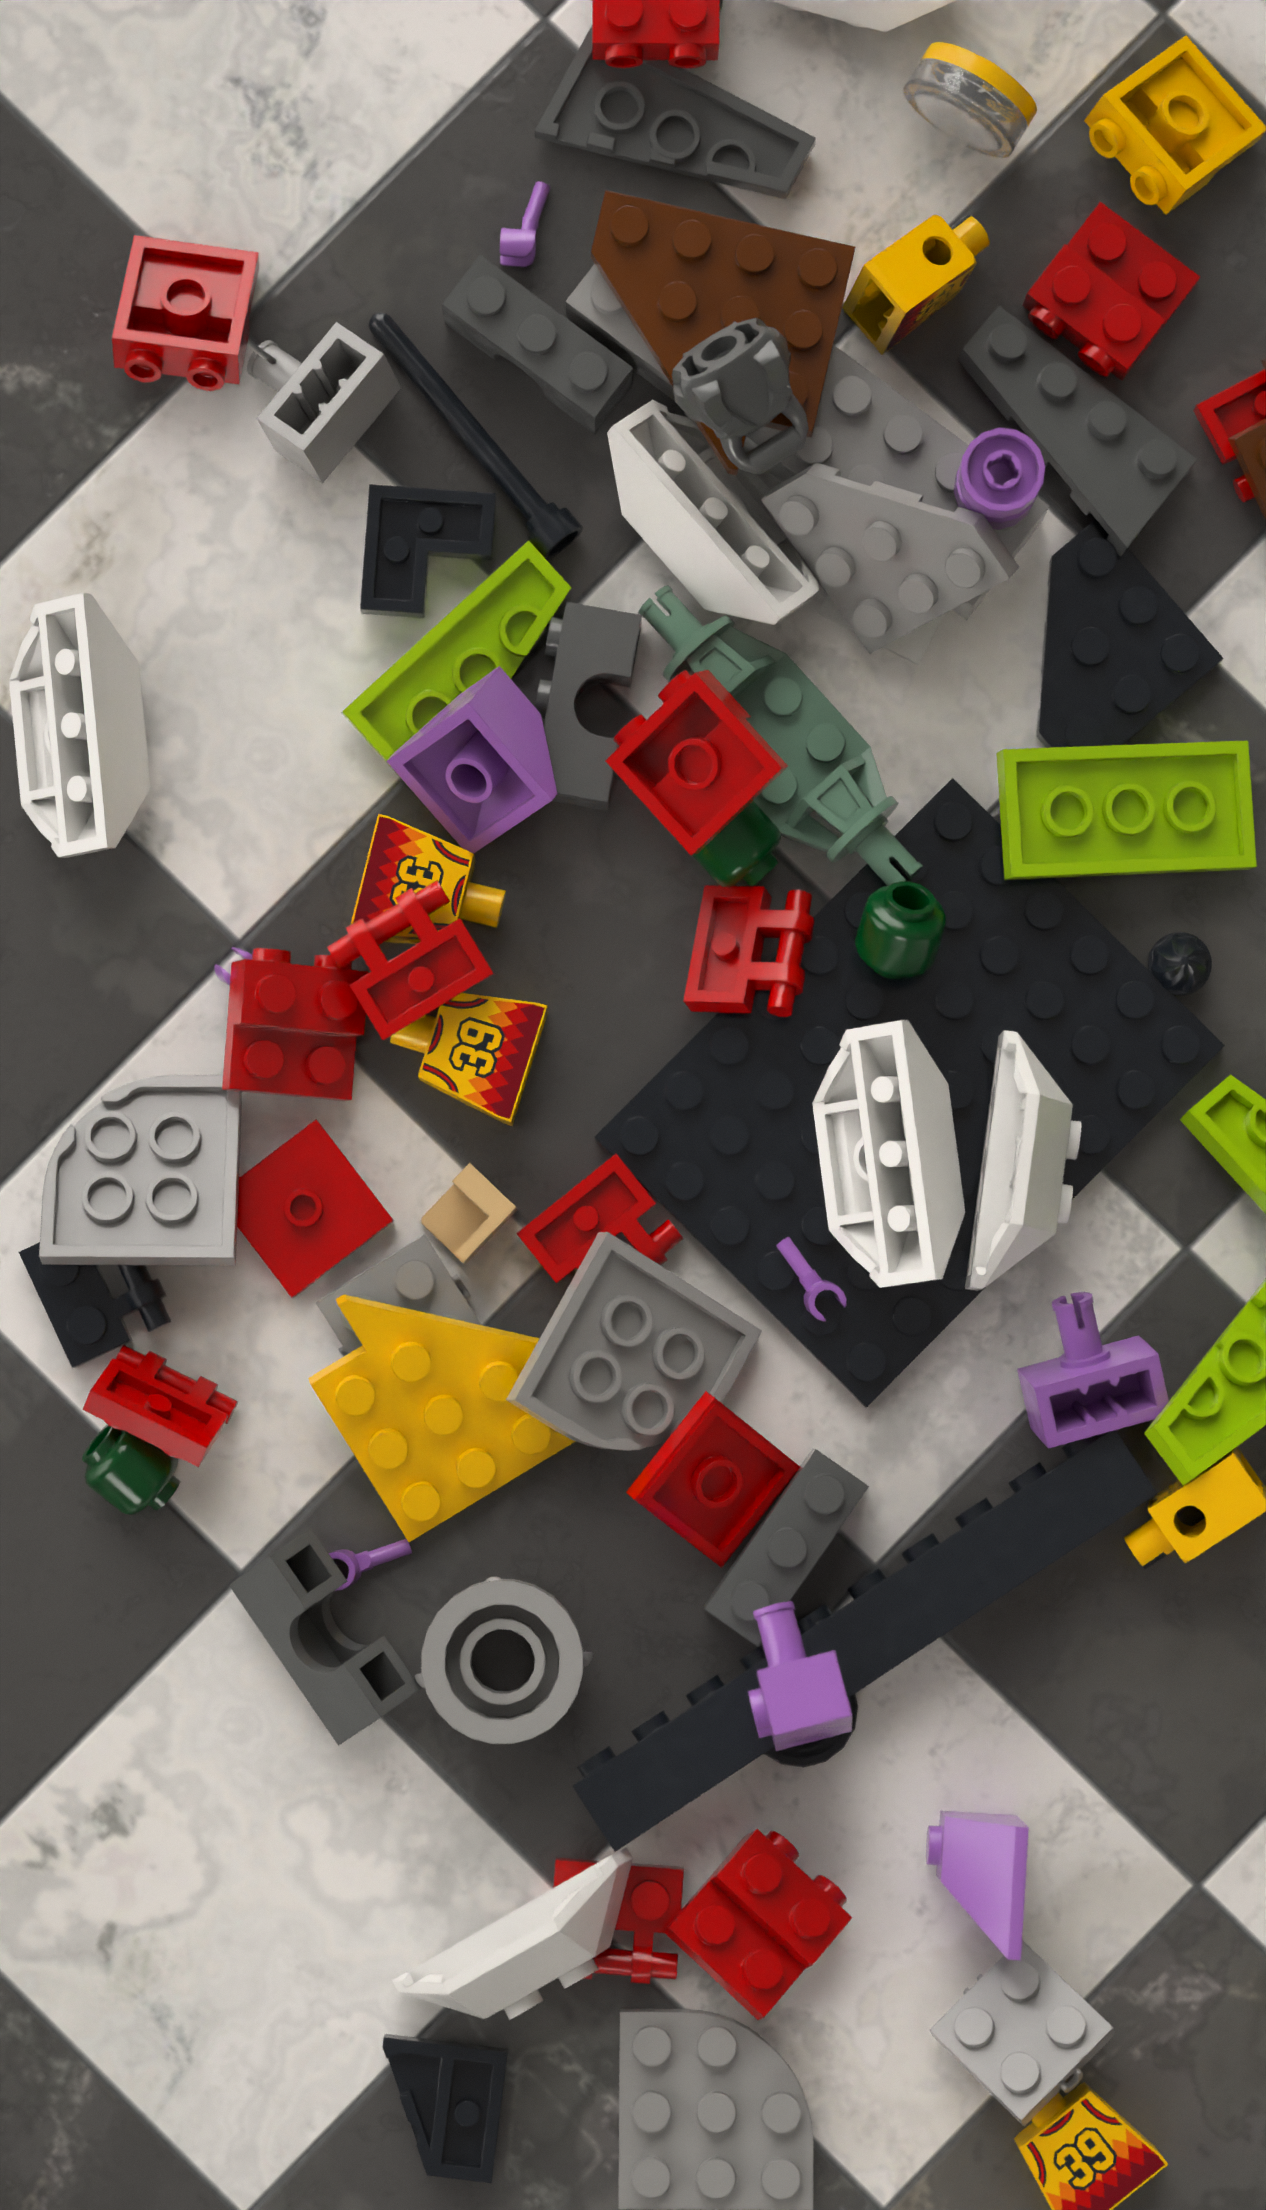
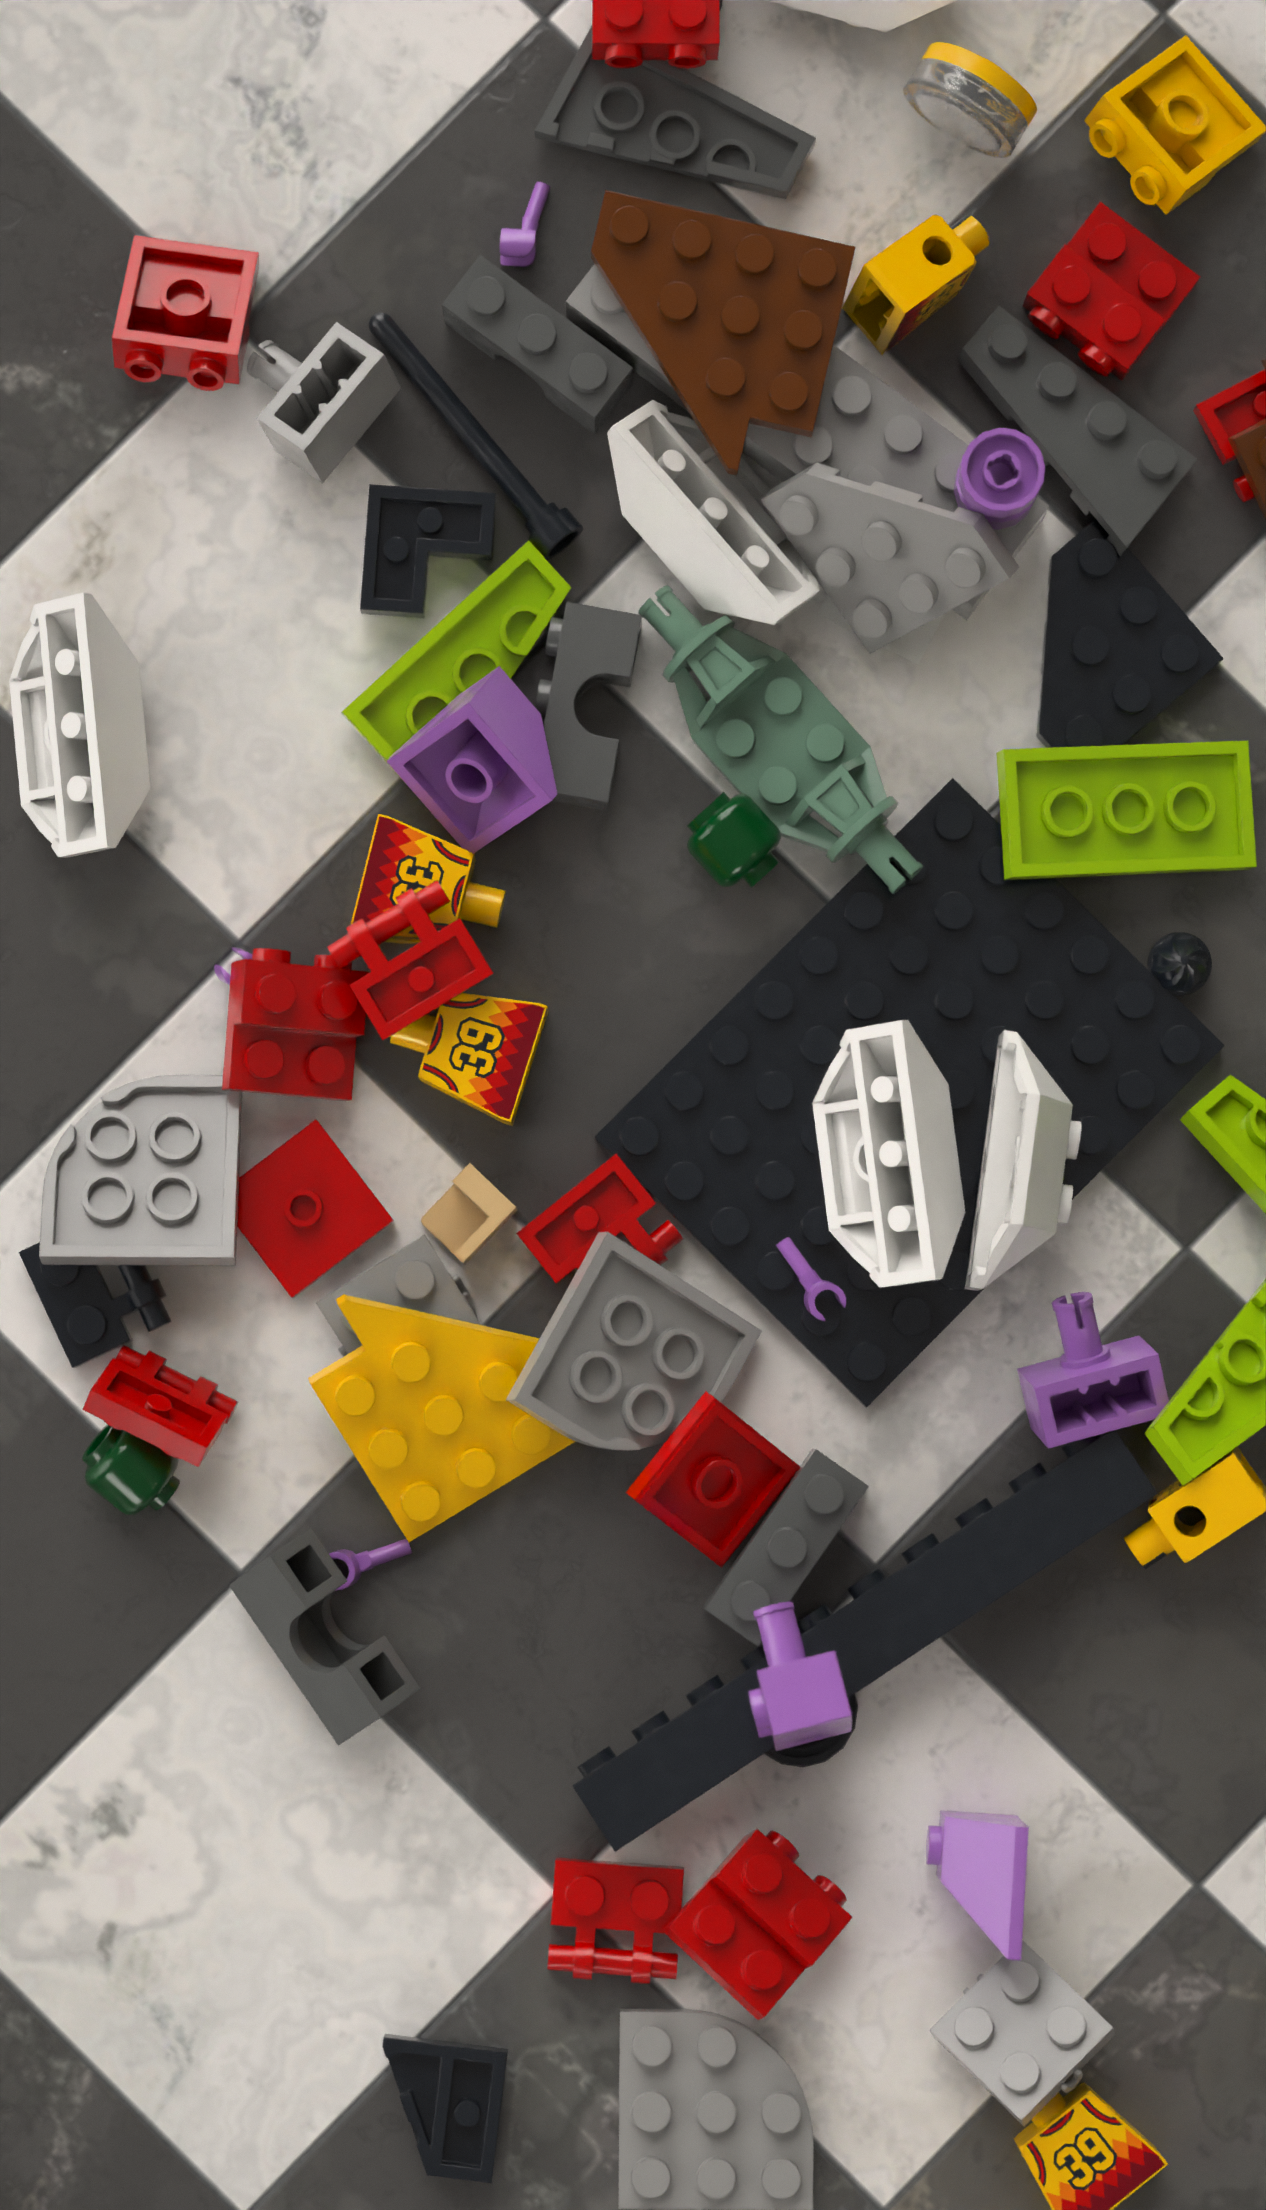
(493, 1714): light grey piece -> none
(527, 1947): white wedge -> none
(695, 759): red plate -> none
(730, 945): red plate -> none
(737, 387): dark grey piece -> none
(900, 930): dark green head -> none

